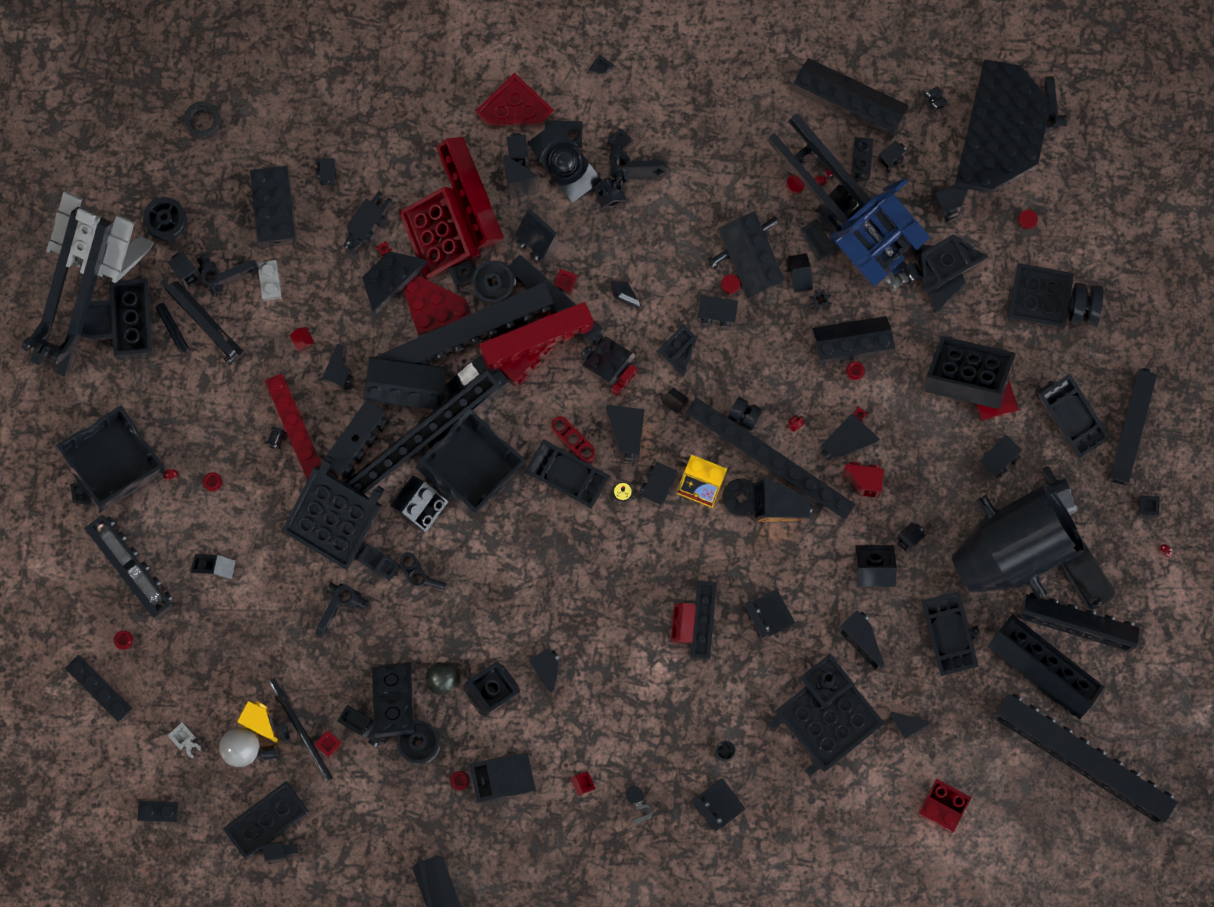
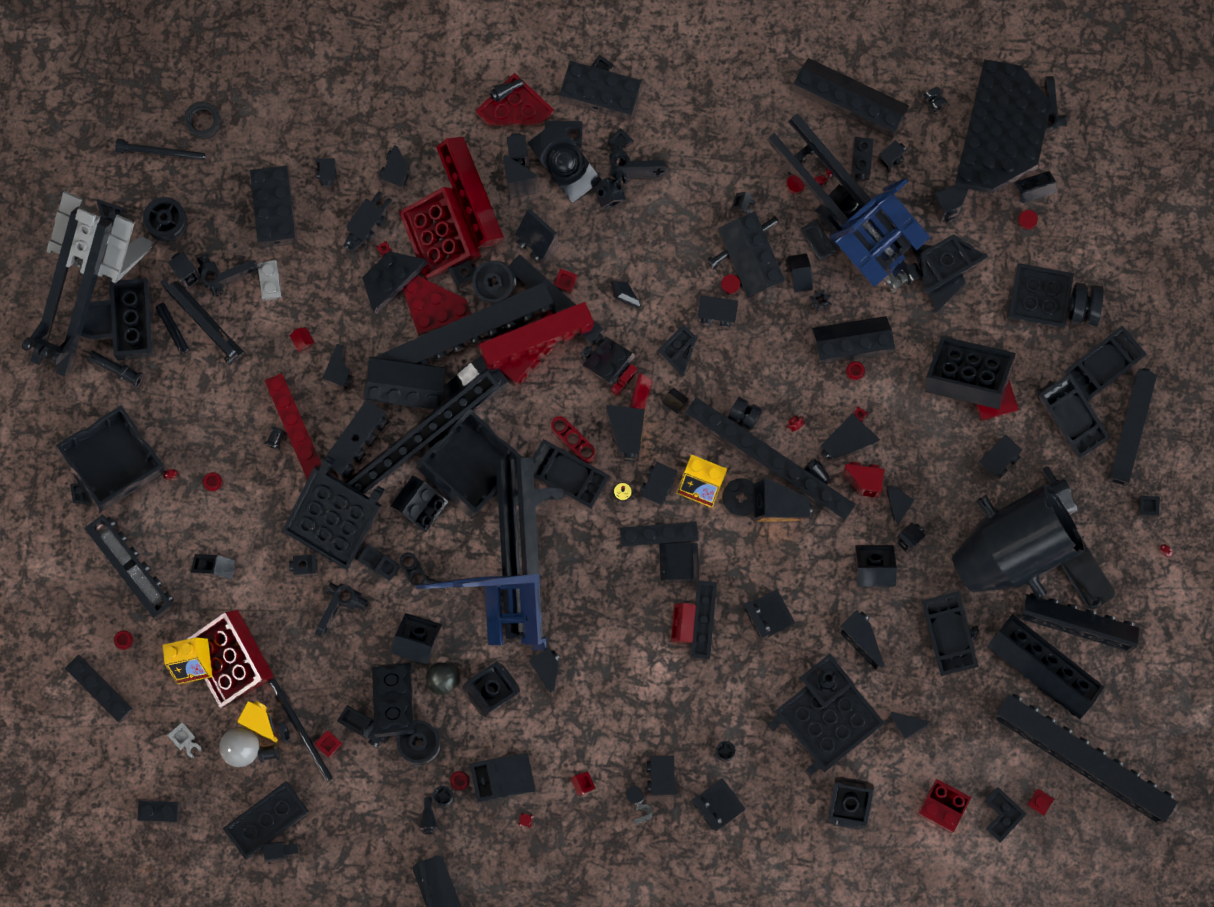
(109, 211): none -> black piece
(123, 372): none -> black pin
(124, 146): none -> black piece
(188, 660): none -> yellow slope
(234, 658): none -> dark red slope
(310, 569): none -> black brick
(395, 172): none -> black slope
(416, 638): none -> black slope
(428, 821): none -> black cone
(443, 796): none -> black wheel
(501, 91): none -> black cone
(522, 591): none -> piece
(525, 820): none -> dark red piece
(600, 91): none -> black brick
(641, 392): none -> dark red slope
(658, 534): none -> black plate
(662, 776): none -> black brick
(679, 562): none -> black slope
(742, 202): none -> black tile
(816, 469): none -> black cone
(850, 803): none -> black slope
(899, 503): none -> black slope
(1008, 814): none -> black plate
(1036, 186): none -> black slope
(1040, 802): none -> dark red plate
(1106, 363): none -> black slope

